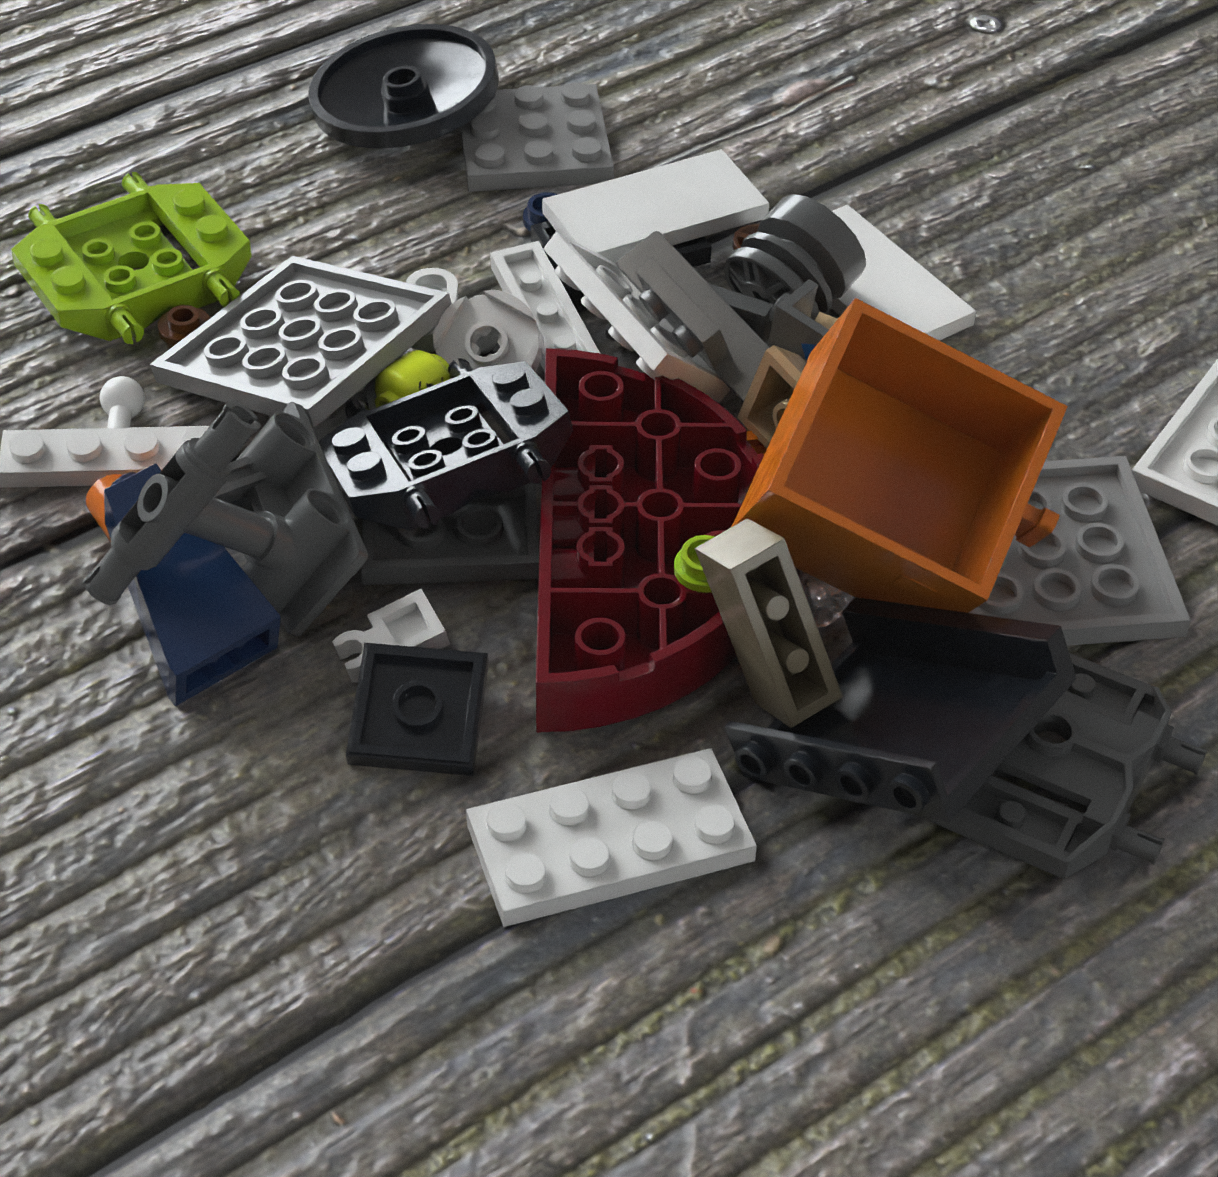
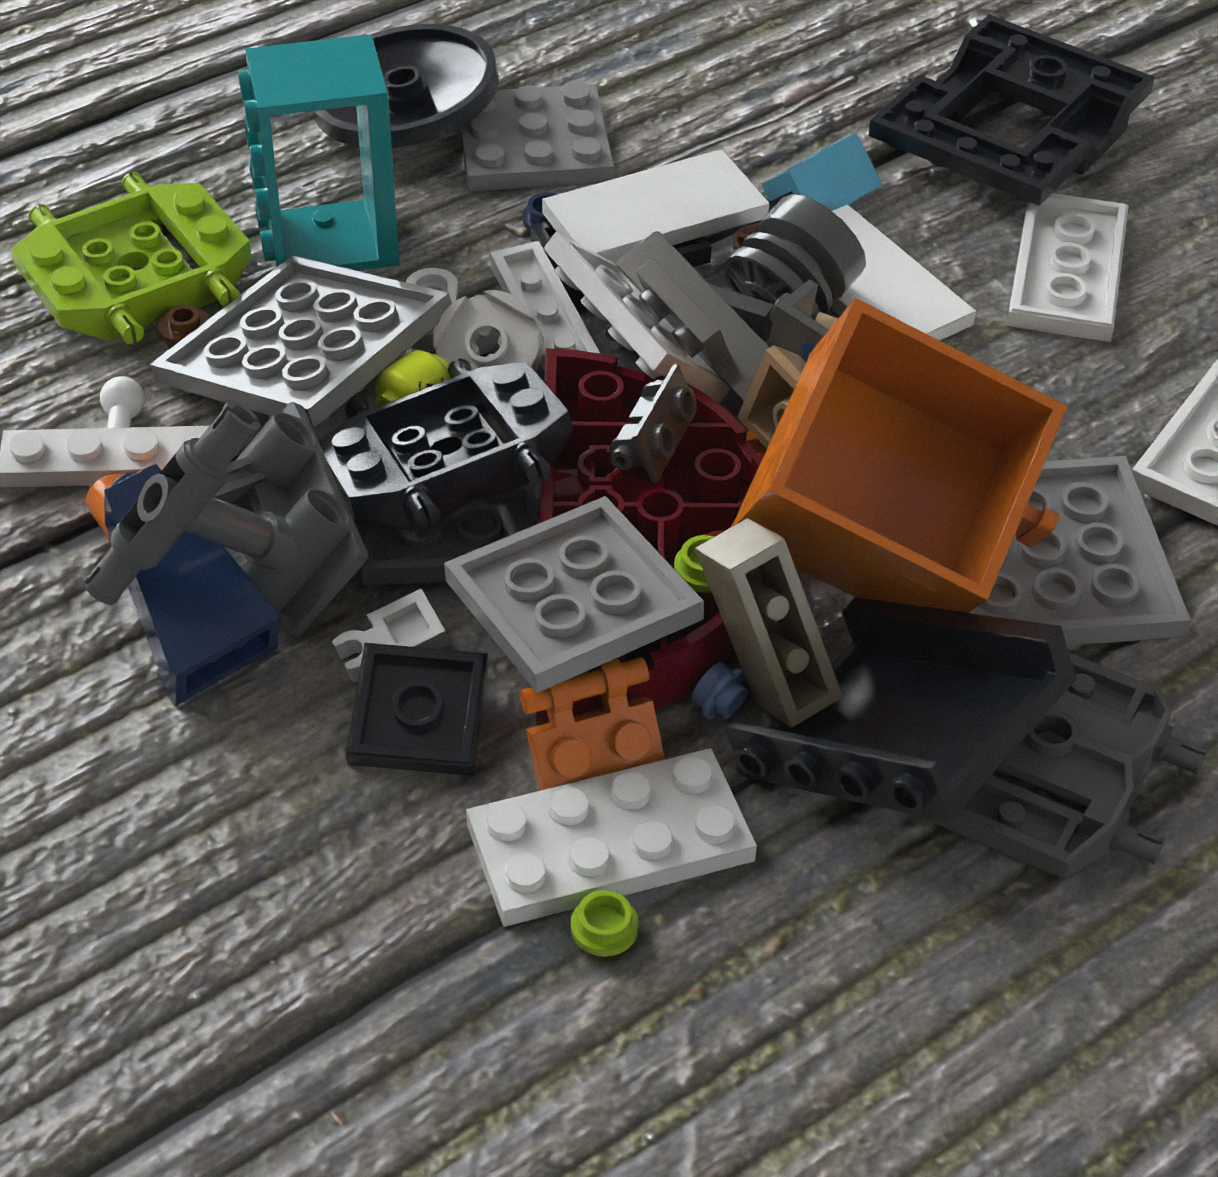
(312, 79): none -> teal hose
(573, 593): none -> light grey plate
(597, 741): none -> orange plate
(604, 923): none -> lime plate
(656, 425): none -> dark grey hinge
(720, 691): none -> medium blue plate
(830, 176): none -> medium azure panel
(1069, 267): none -> white tile
(1078, 88): none -> black piece

